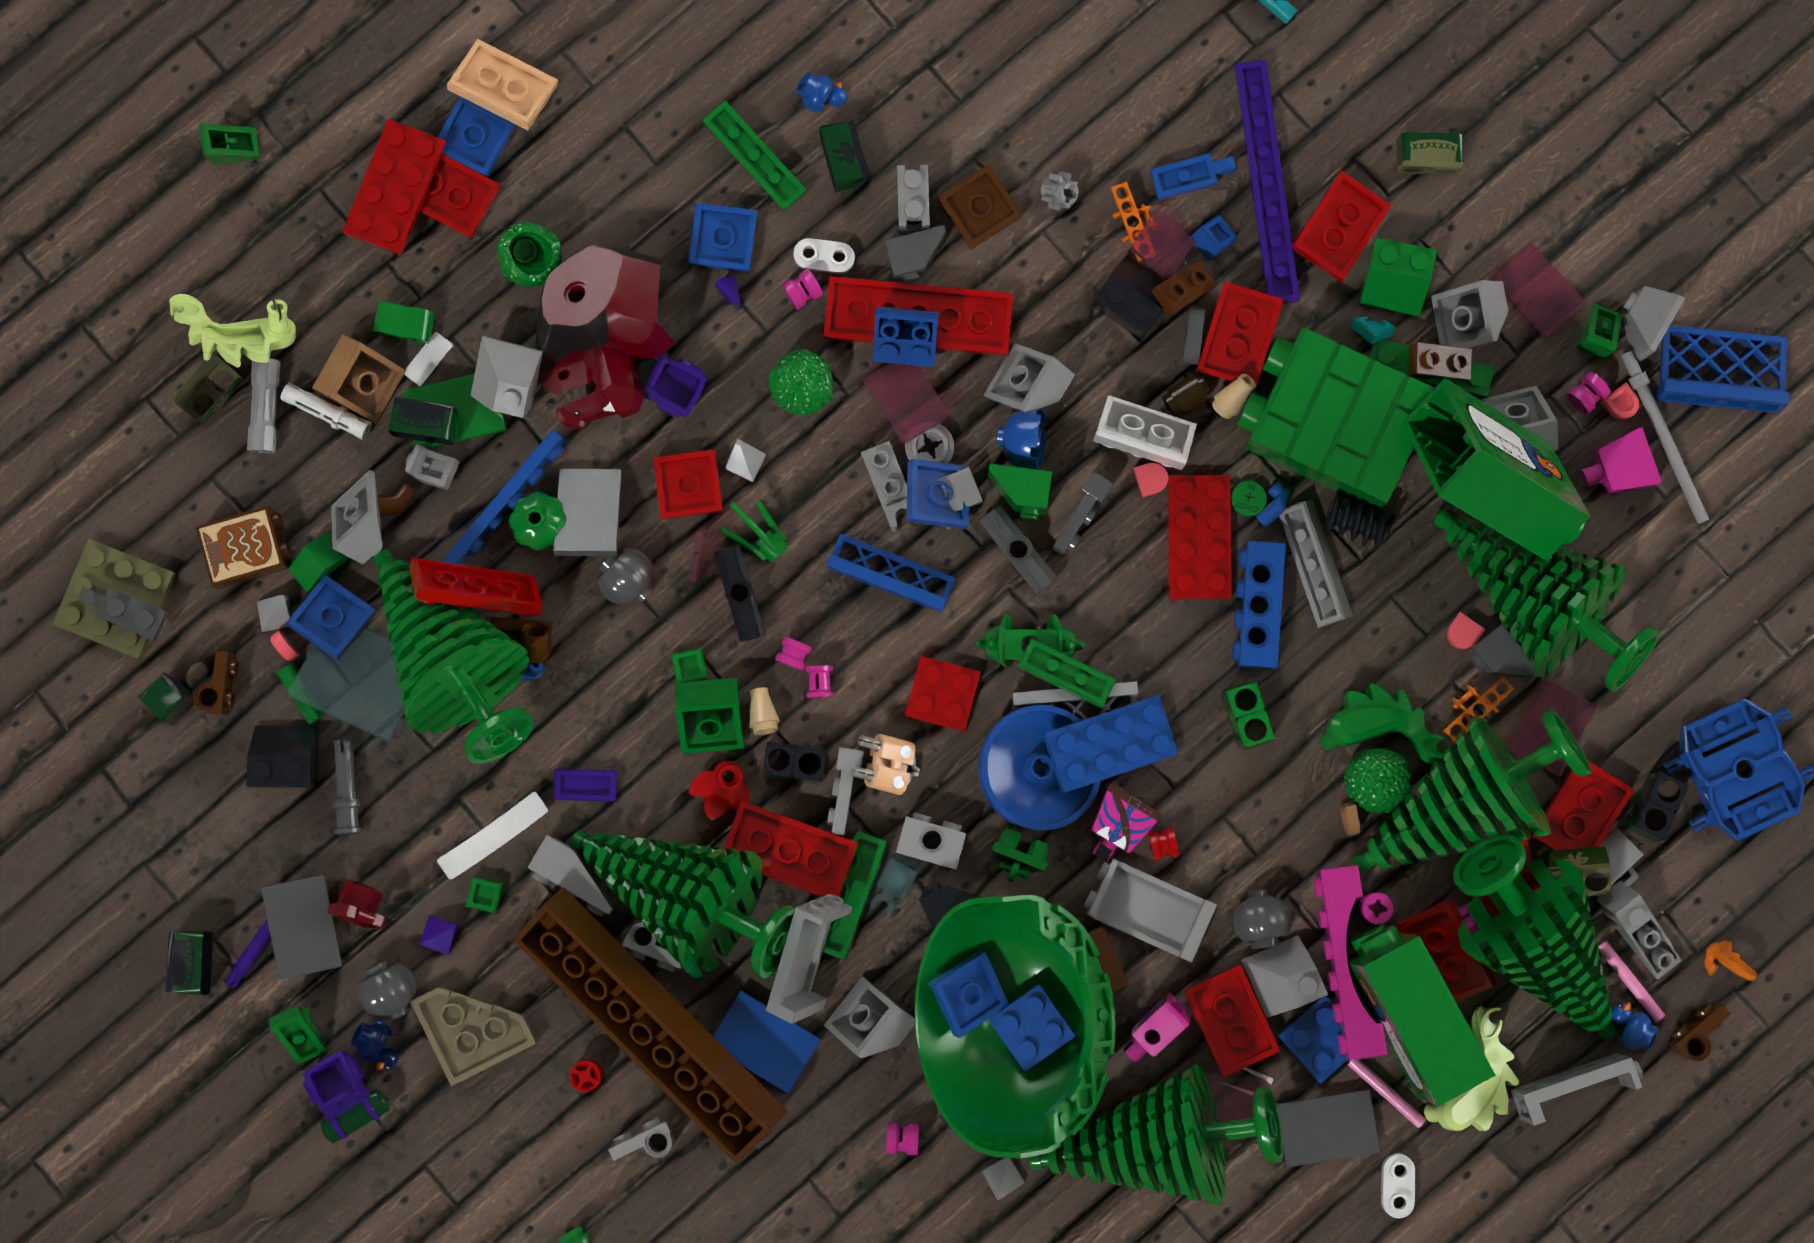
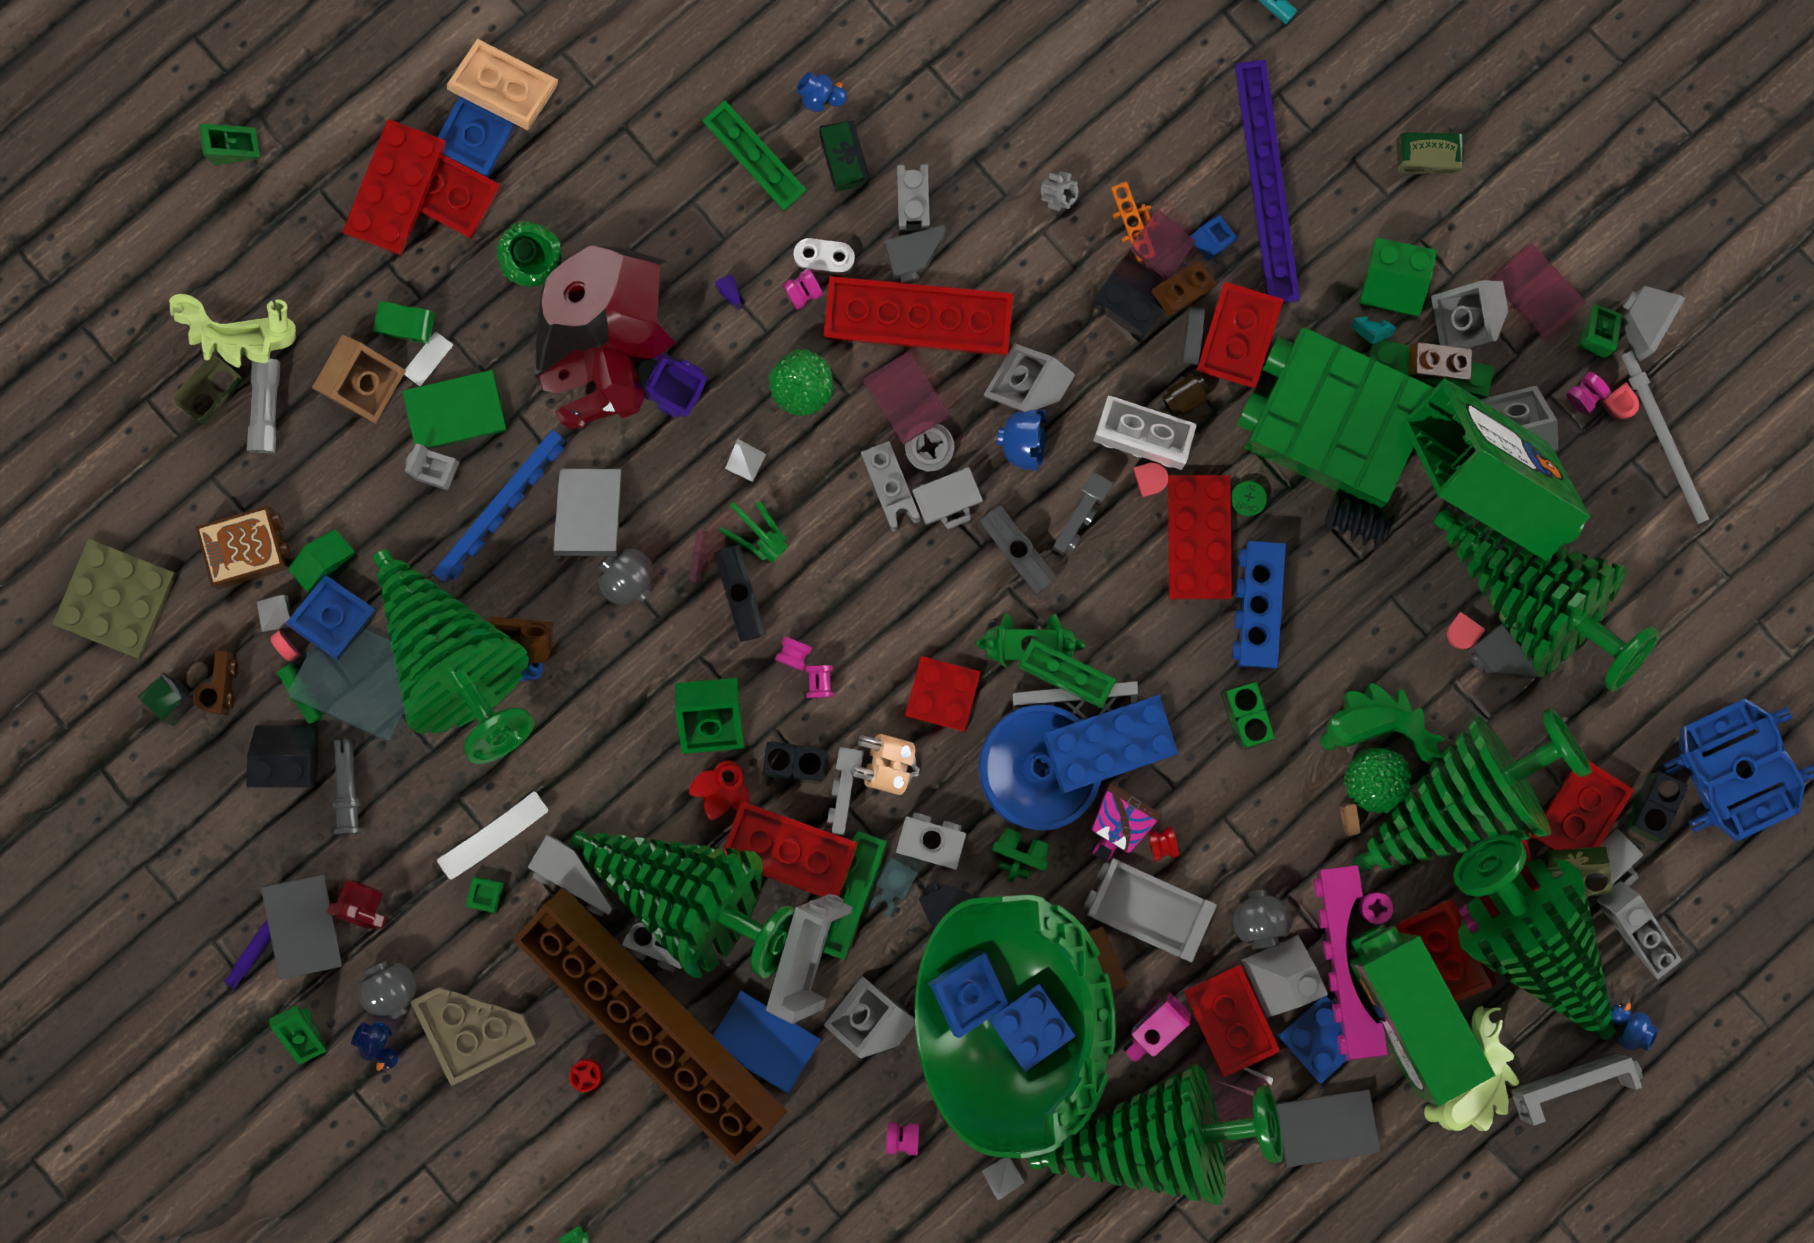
(126, 612): dark grey plate -> none
(189, 962): black piece -> none
(337, 416): white pin -> none
(342, 1096): dark purple piece -> none
(357, 521): light grey slope -> none
(395, 504): reddish brown arm -> none
(423, 421): black piece -> none
(439, 934): dark purple slope -> none
(475, 587): red plate -> none
(506, 376): light grey slope -> none
(542, 534): green plant -> none
(585, 785): dark purple tile -> none
(627, 1143): light grey plate -> none
(688, 484): red plate -> none
(689, 666): green tile -> none
(722, 237): blue plate -> none
(762, 712): tan cone -> none
(886, 583): blue fence -> none
(905, 336): blue brick -> none
(927, 499): blue plate -> none
(979, 207): reddish brown plate -> none
(1022, 489): green slope -> none
(1189, 175): blue plate -> none
(1233, 397): tan cone -> none
(1277, 506): blue arm -> none
(1315, 563): light grey slope -> none
(1341, 226): red plate -> none
(1387, 1092): bright pink bar -> none
(1397, 1186): white plate -> none
(1480, 699): orange piece -> none
(1572, 710): clear pink piece -> none
(1623, 465): dark pink torso -> none
(1630, 981): bright pink bar -> none
(1707, 1019): reddish brown plate -> none
(1723, 953): orange piece -> none
(1727, 393): blue fence -> none

